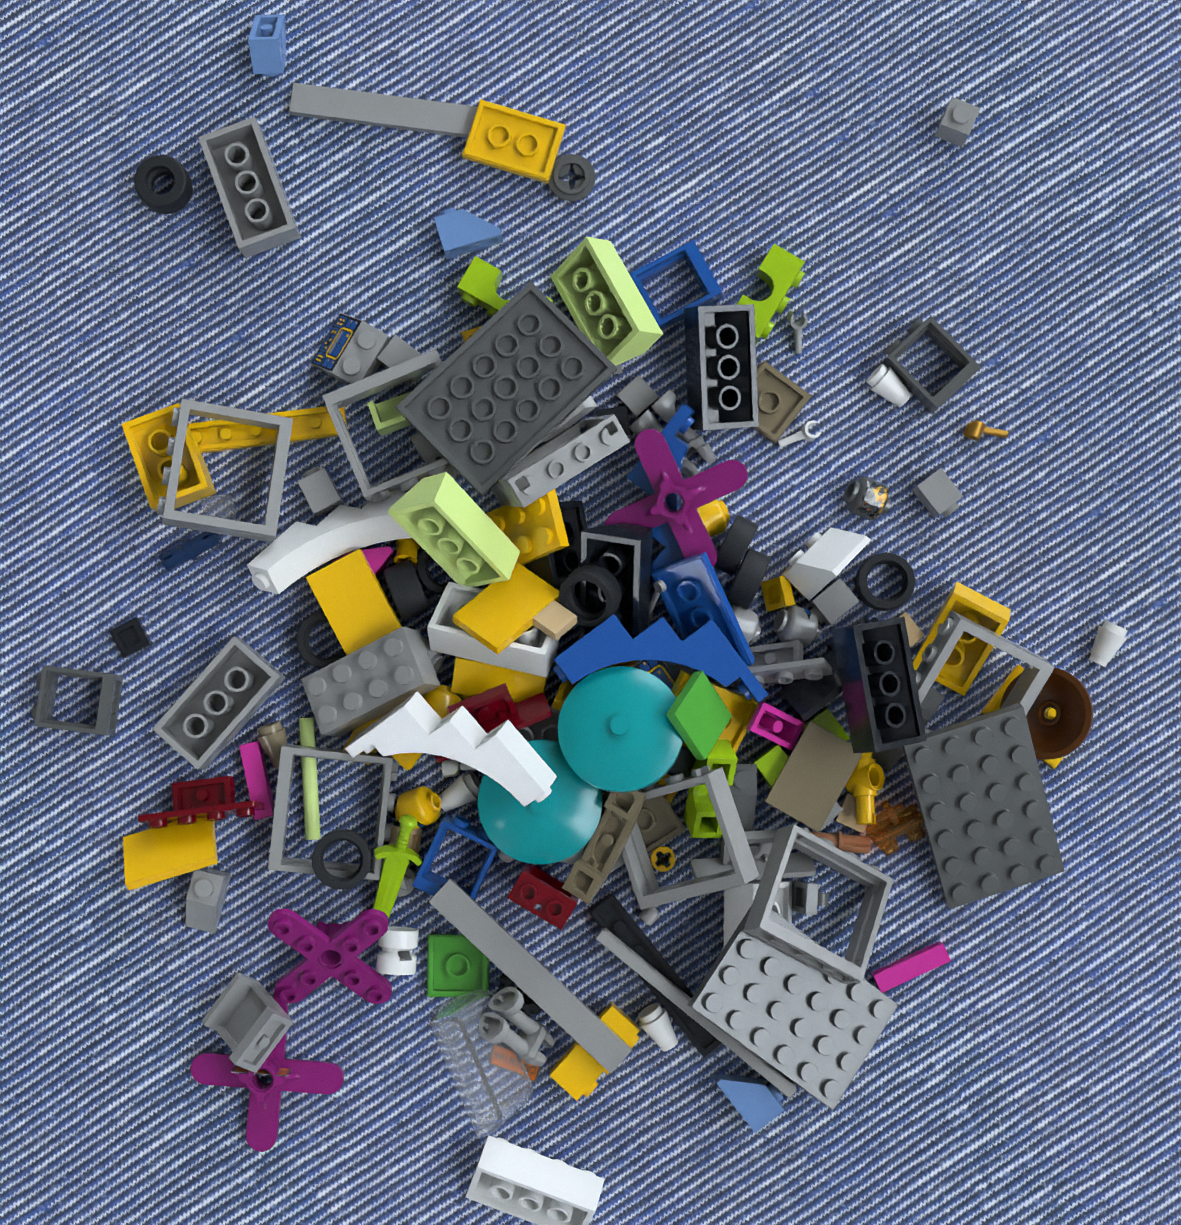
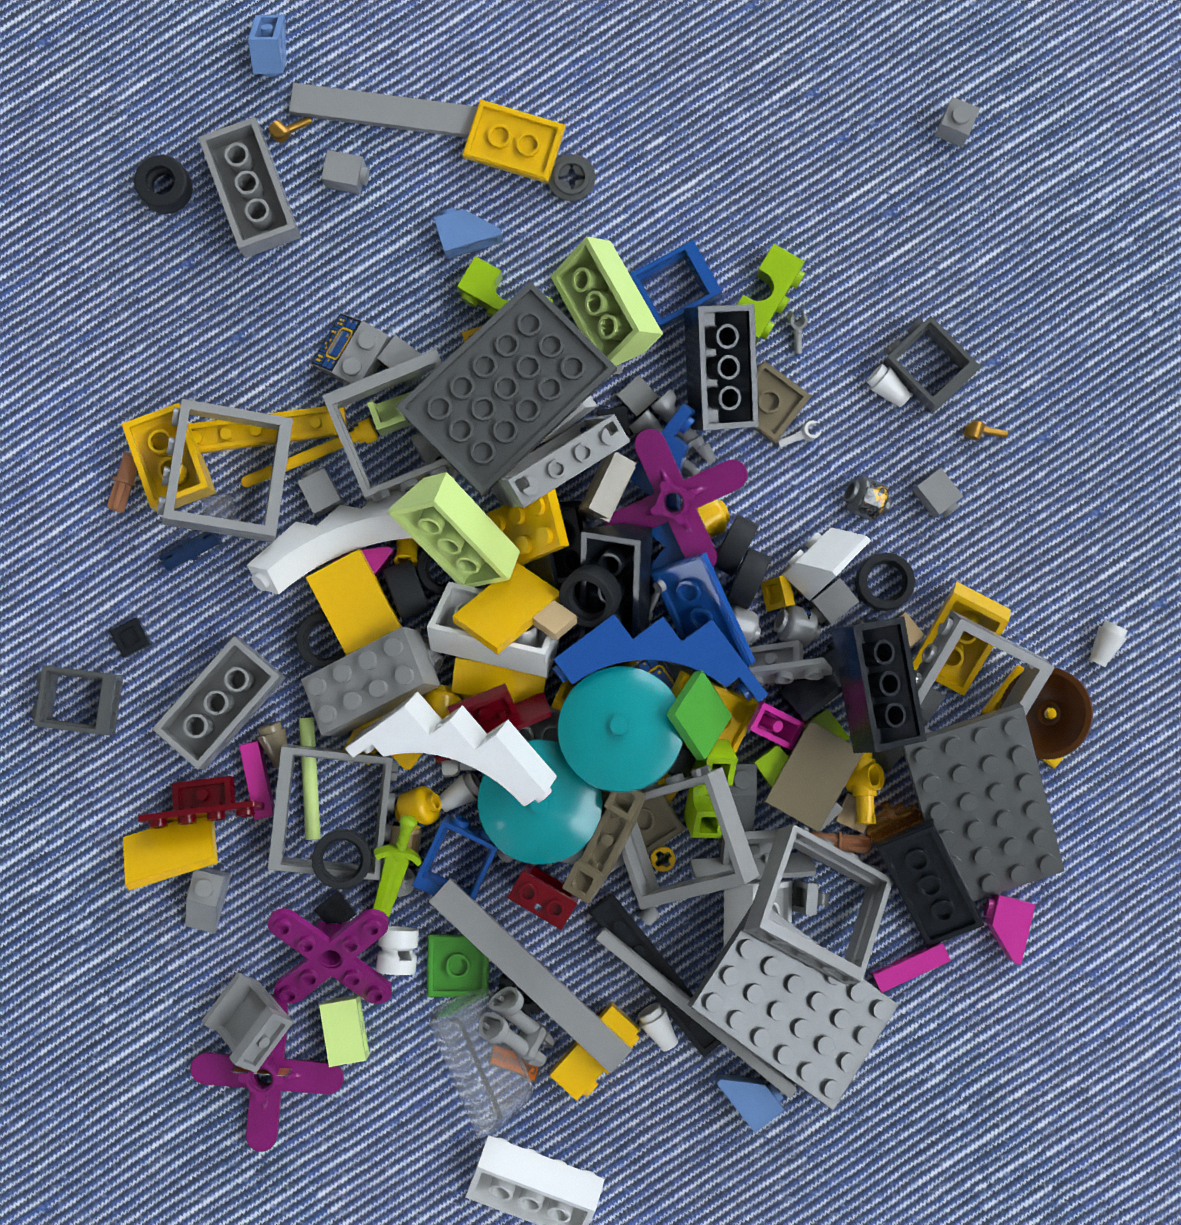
(123, 484): none -> nougat axle
(282, 133): none -> pearl gold hand
(335, 909): none -> black tile
(344, 1030): none -> yellowish green panel
(345, 172): none -> light grey brick
(362, 433): none -> yellow piece
(607, 487): none -> slope
(929, 883): none -> black tile
(1010, 924): none -> dark pink slope

